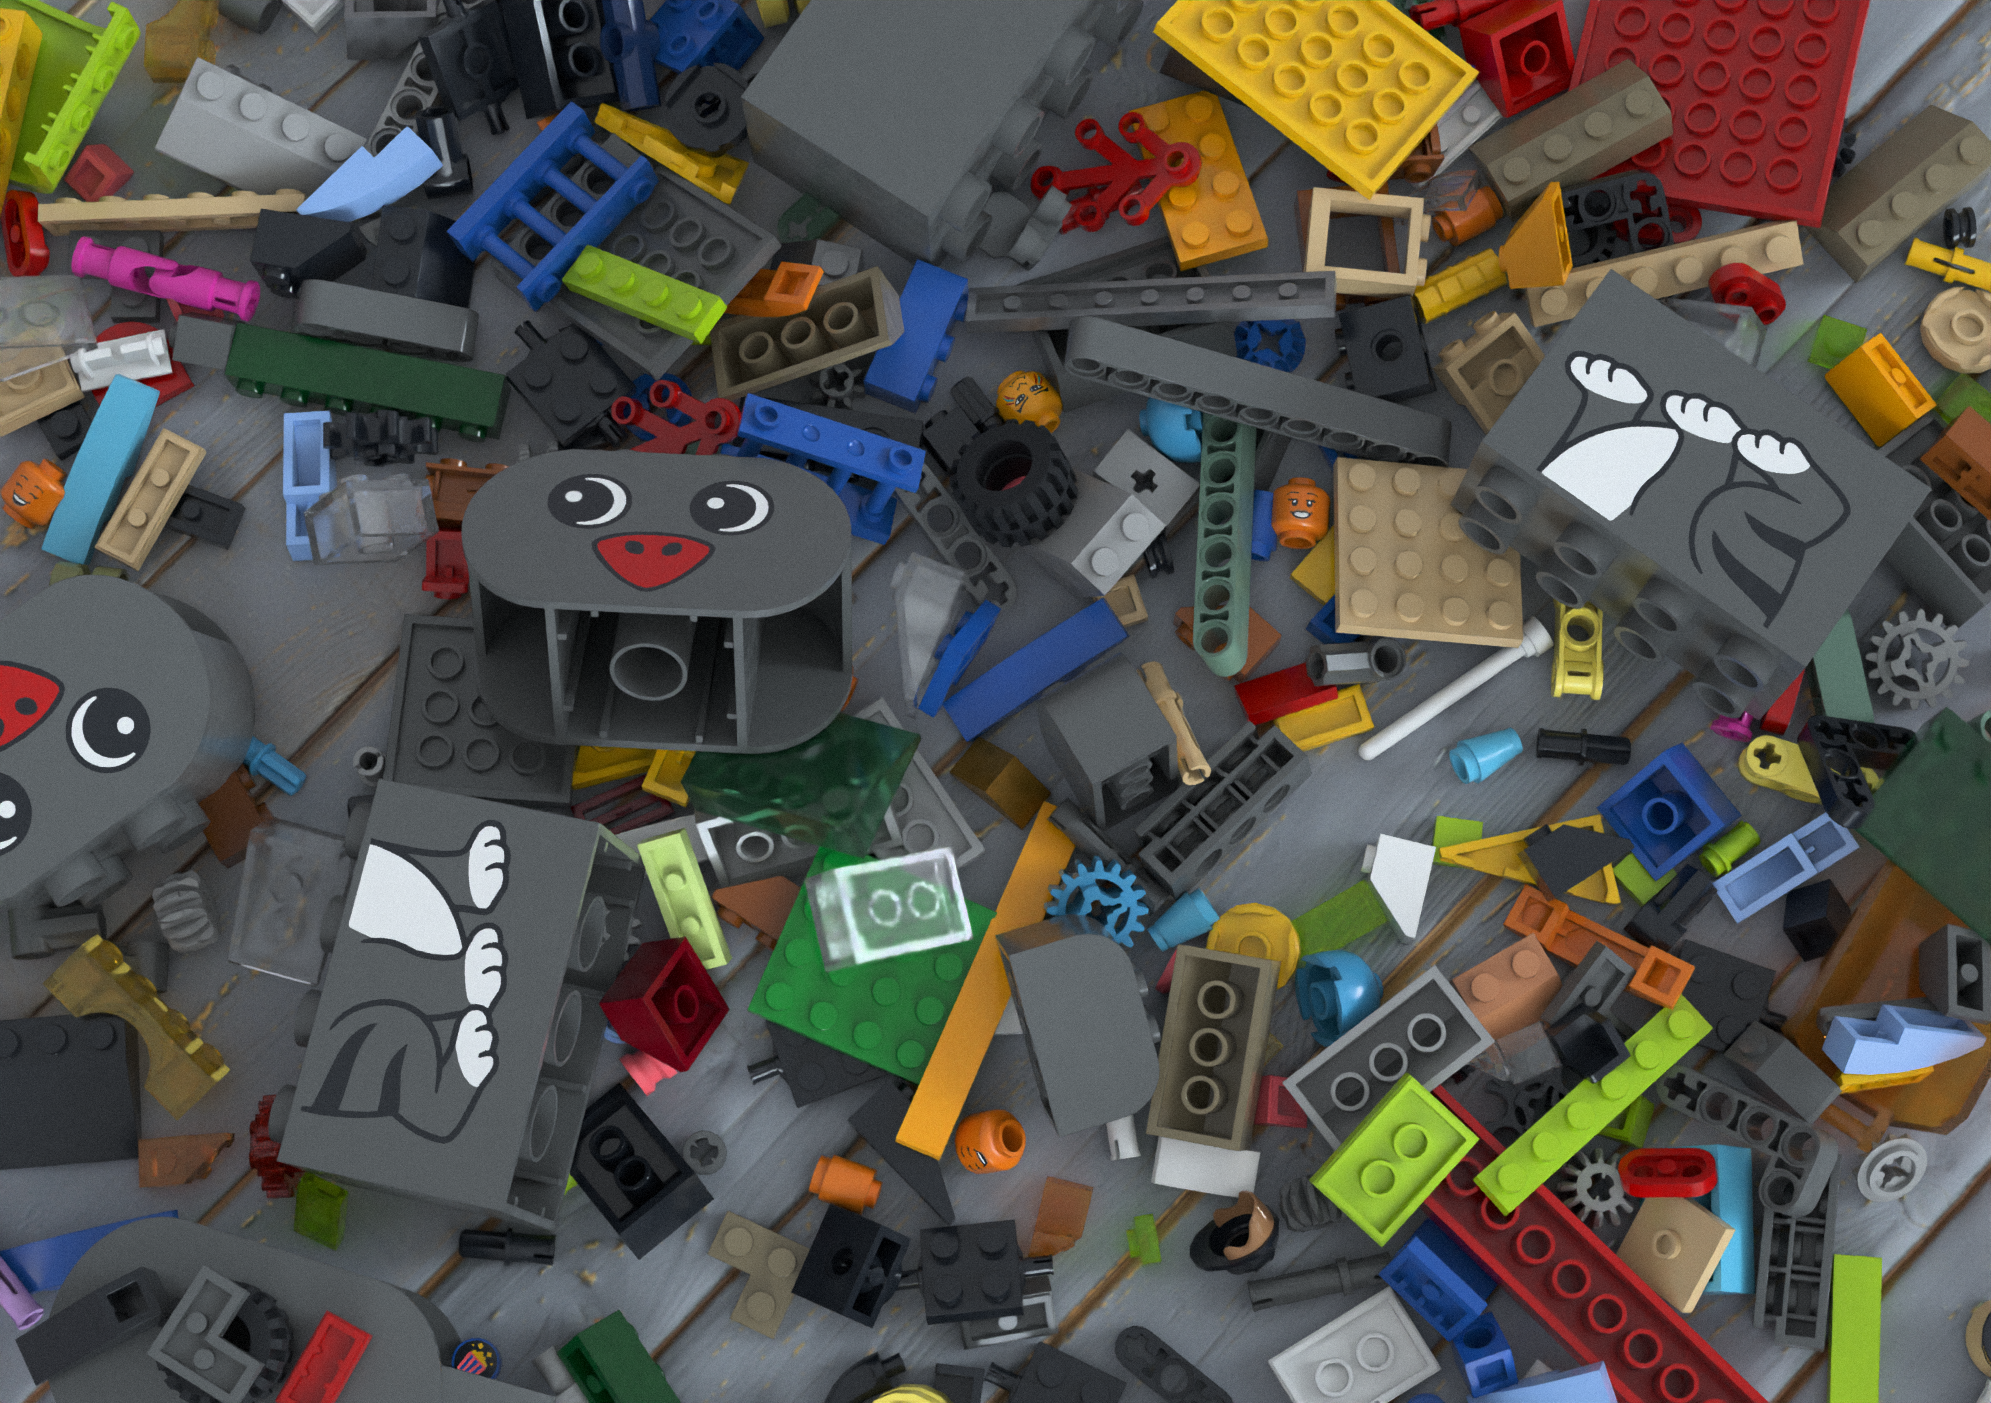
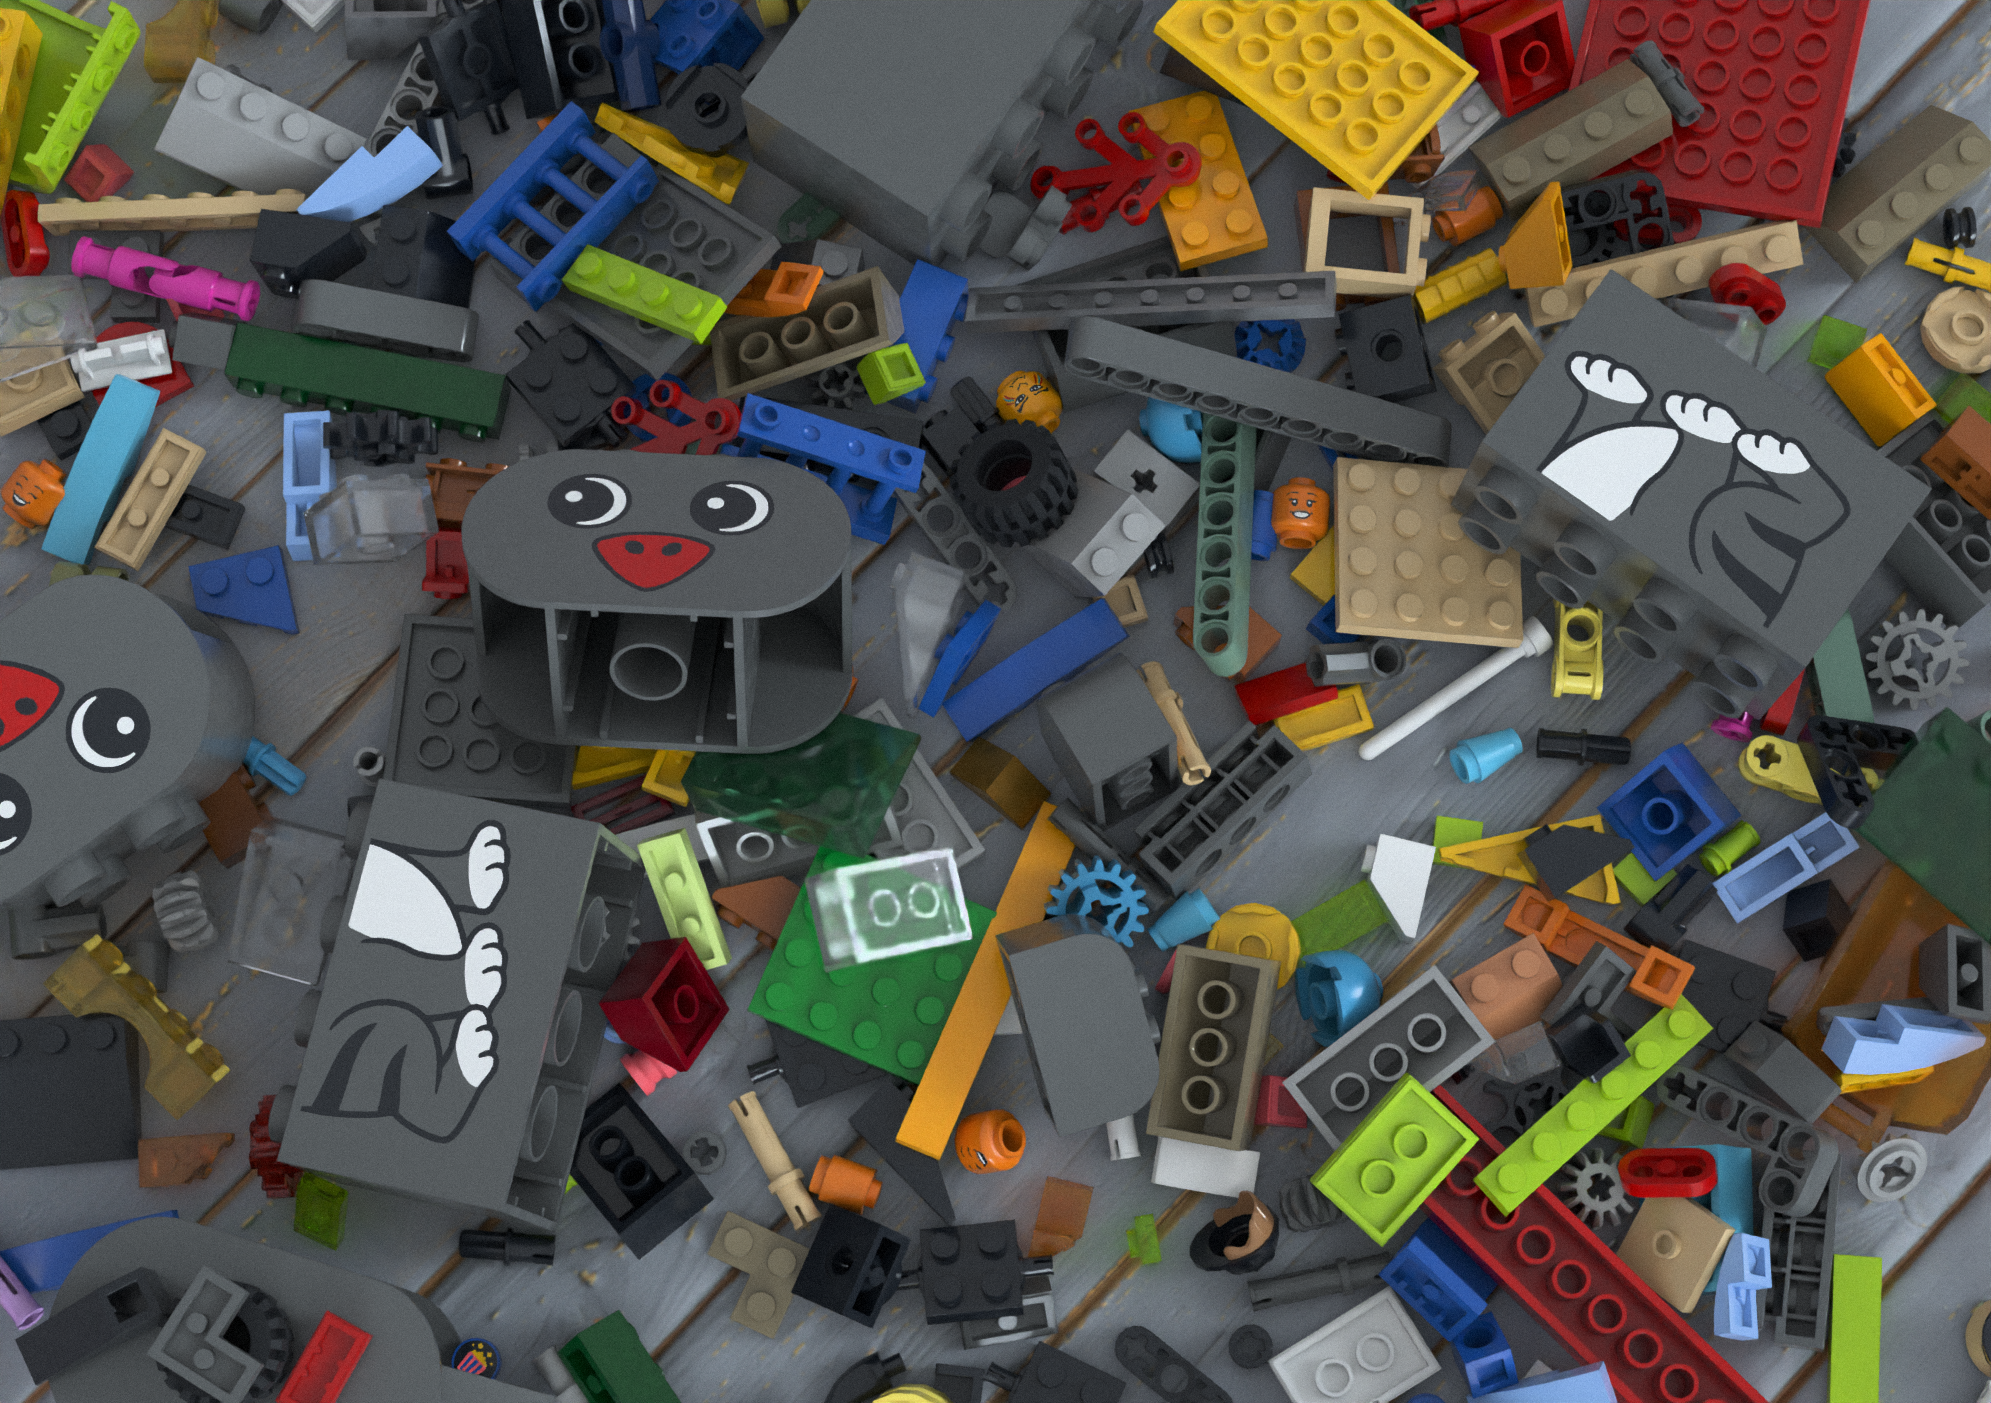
(247, 589): none -> blue wing
(784, 1178): none -> tan pin
(890, 373): none -> lime slope
(1257, 1333): none -> black bush
(1668, 82): none -> dark grey pin
(1743, 1271): none -> light blue slope

